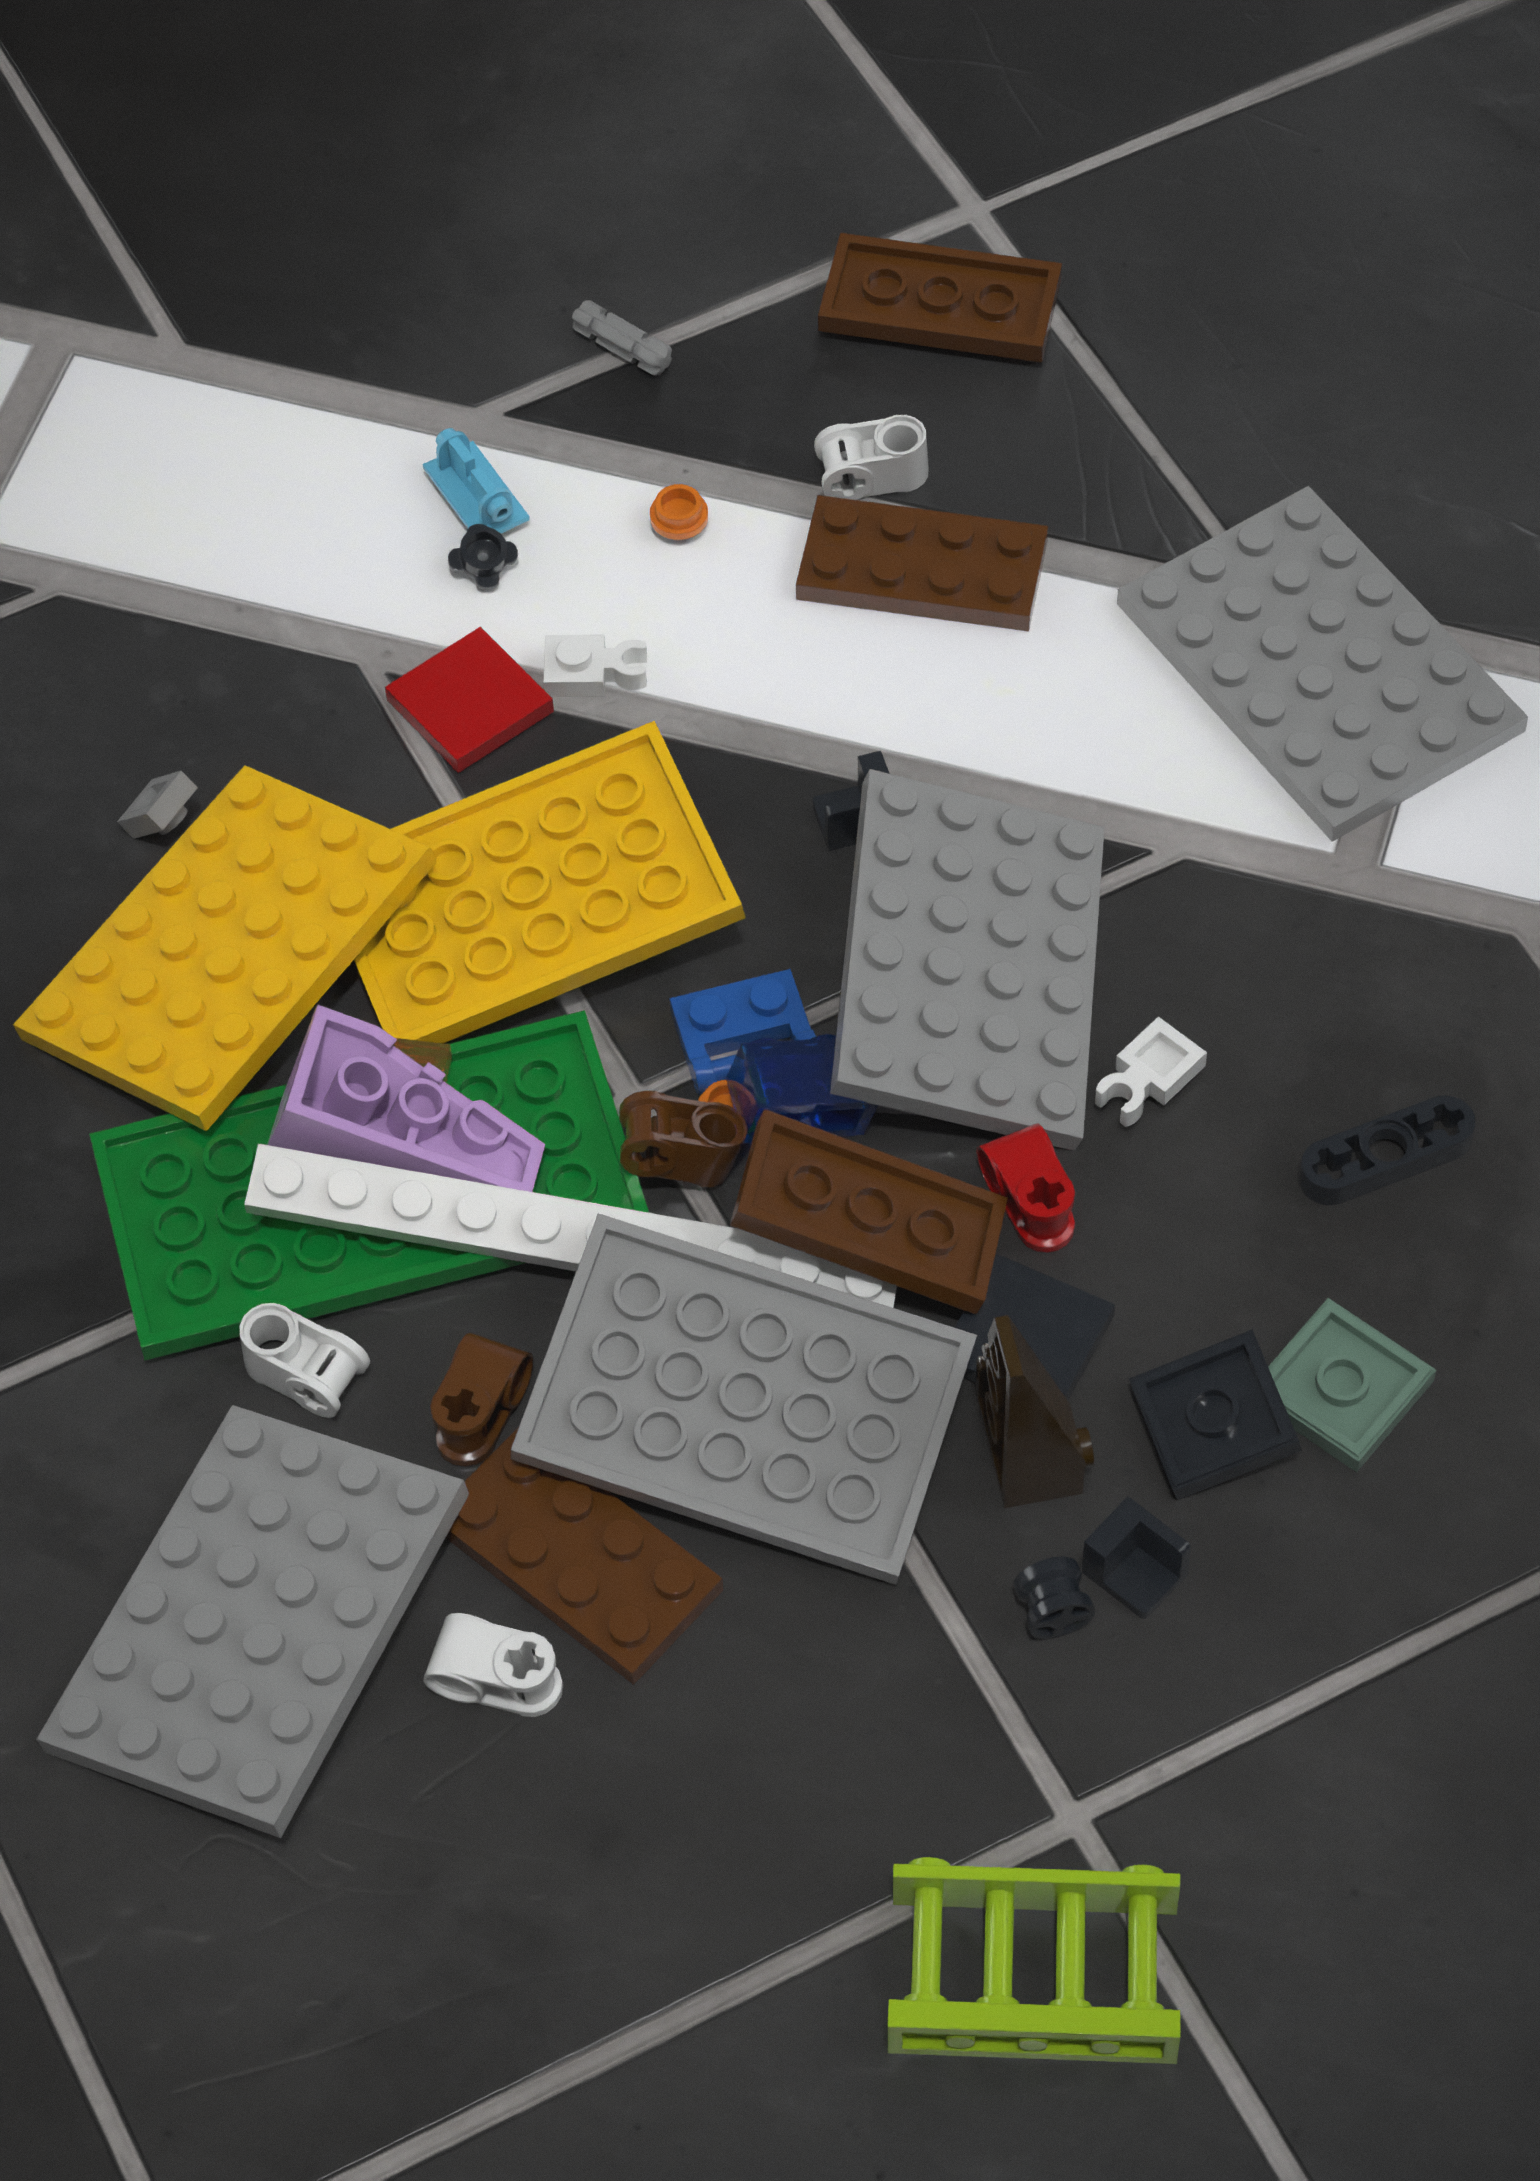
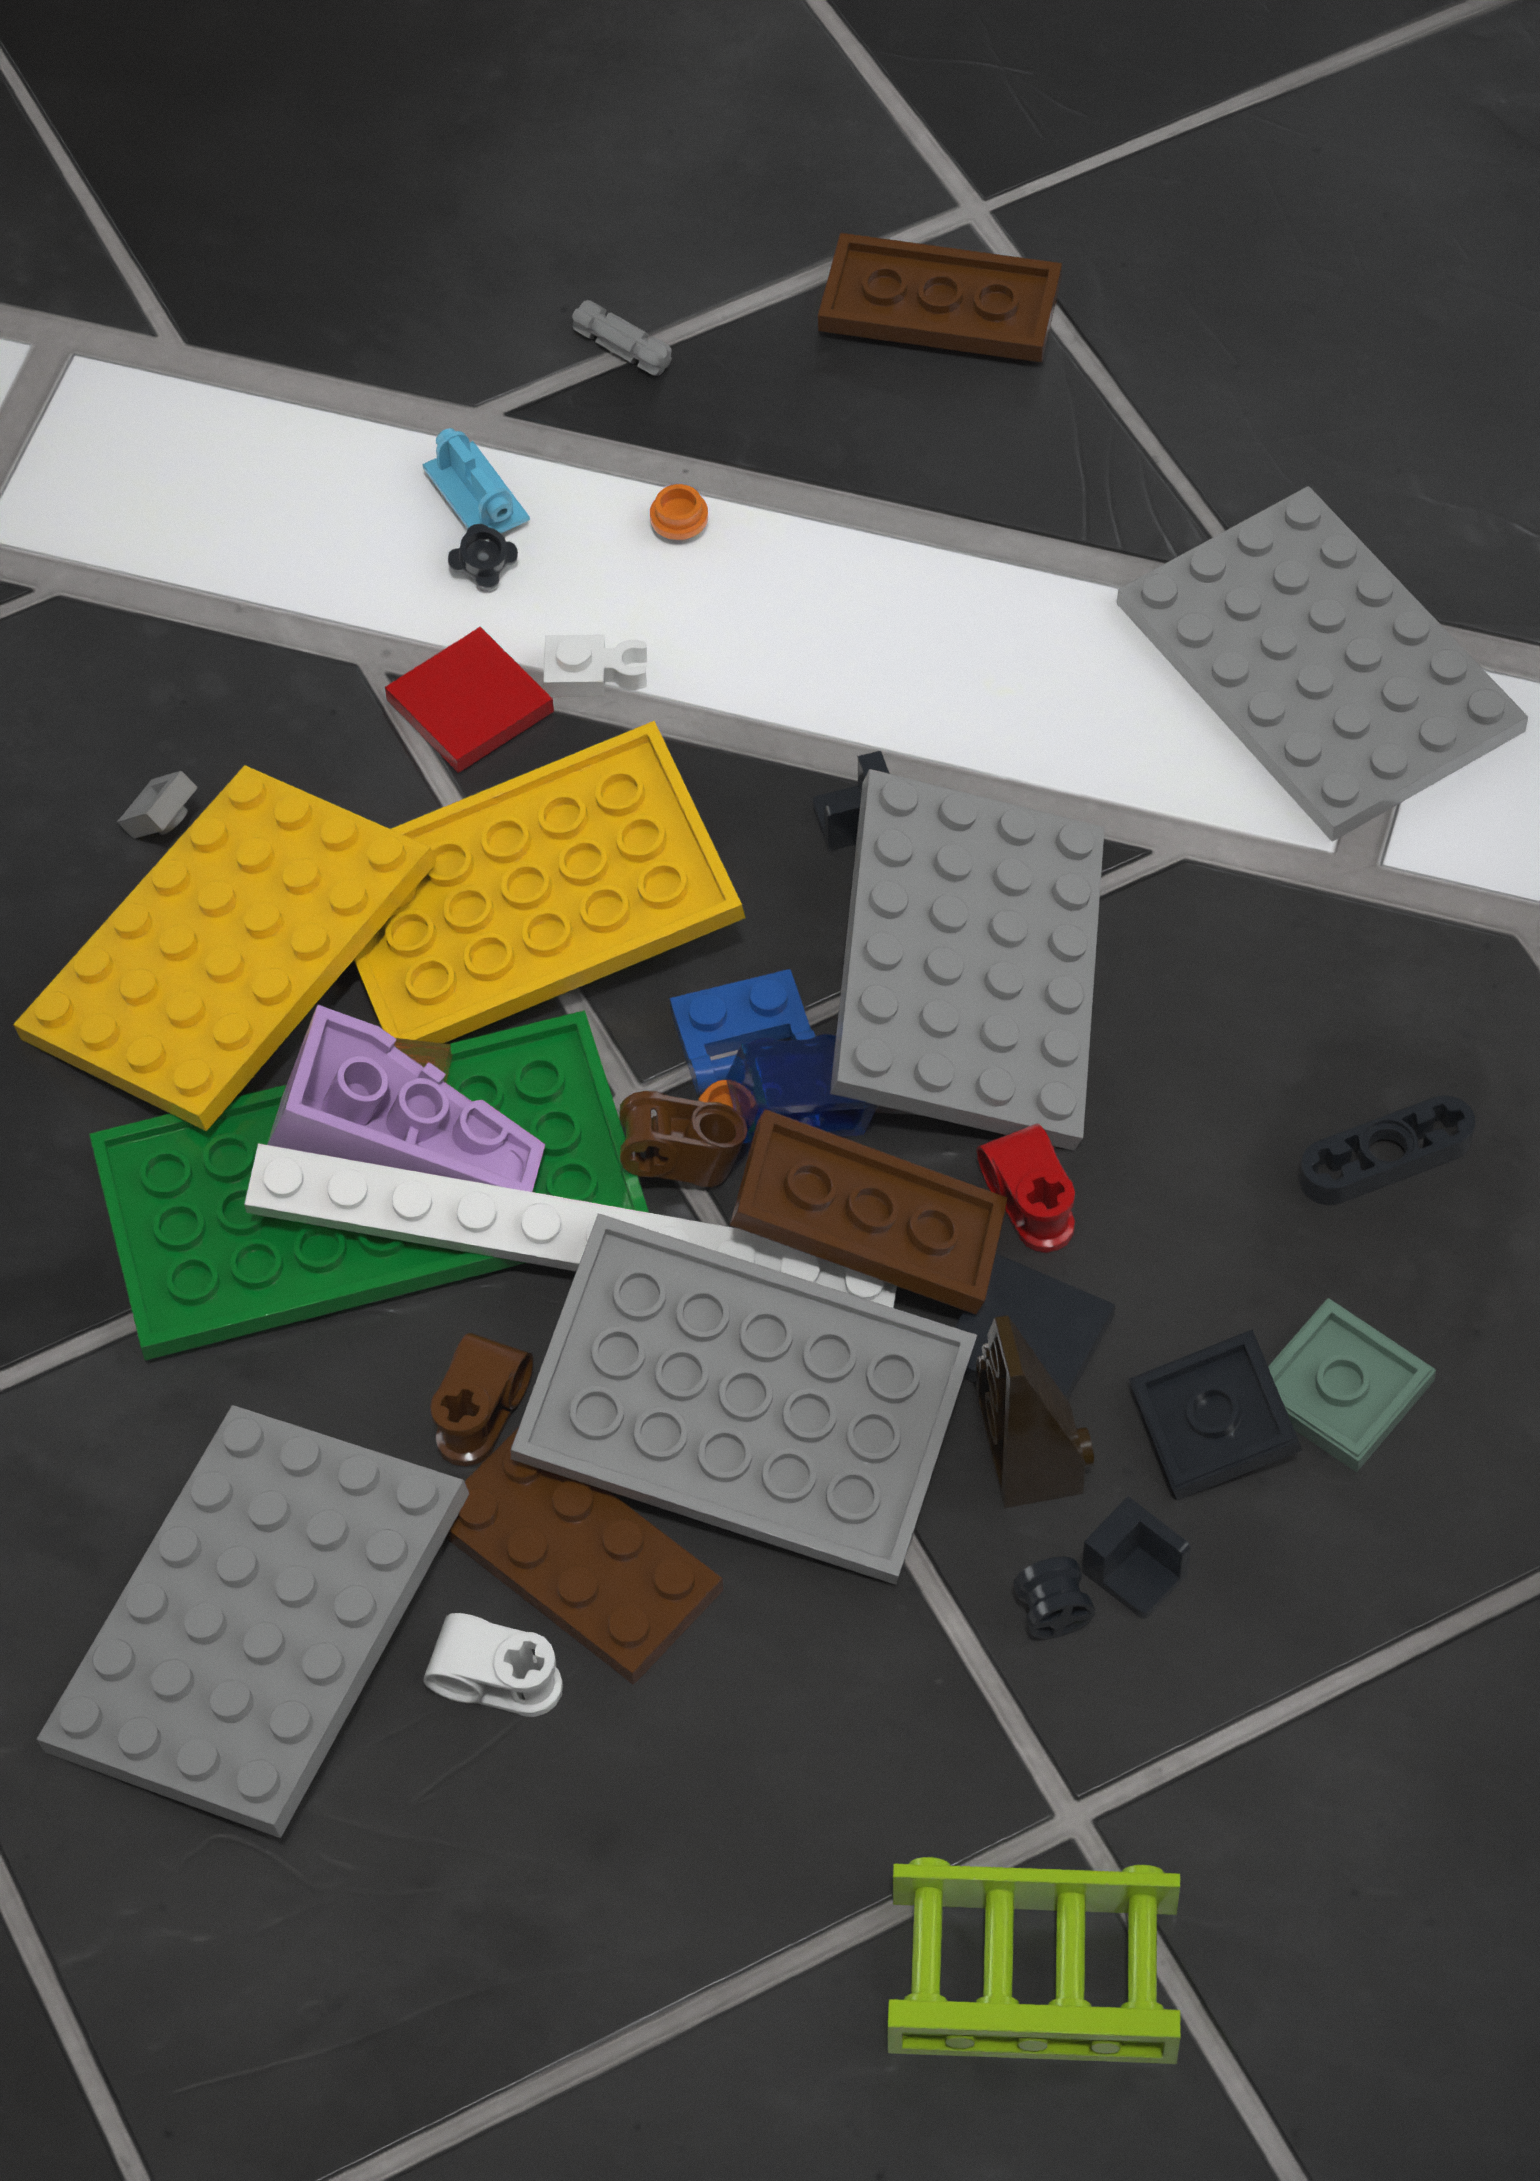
(311, 1363): white piece -> none
(878, 457): white piece -> none
(922, 563): reddish brown plate -> none
(1154, 1065): white plate -> none

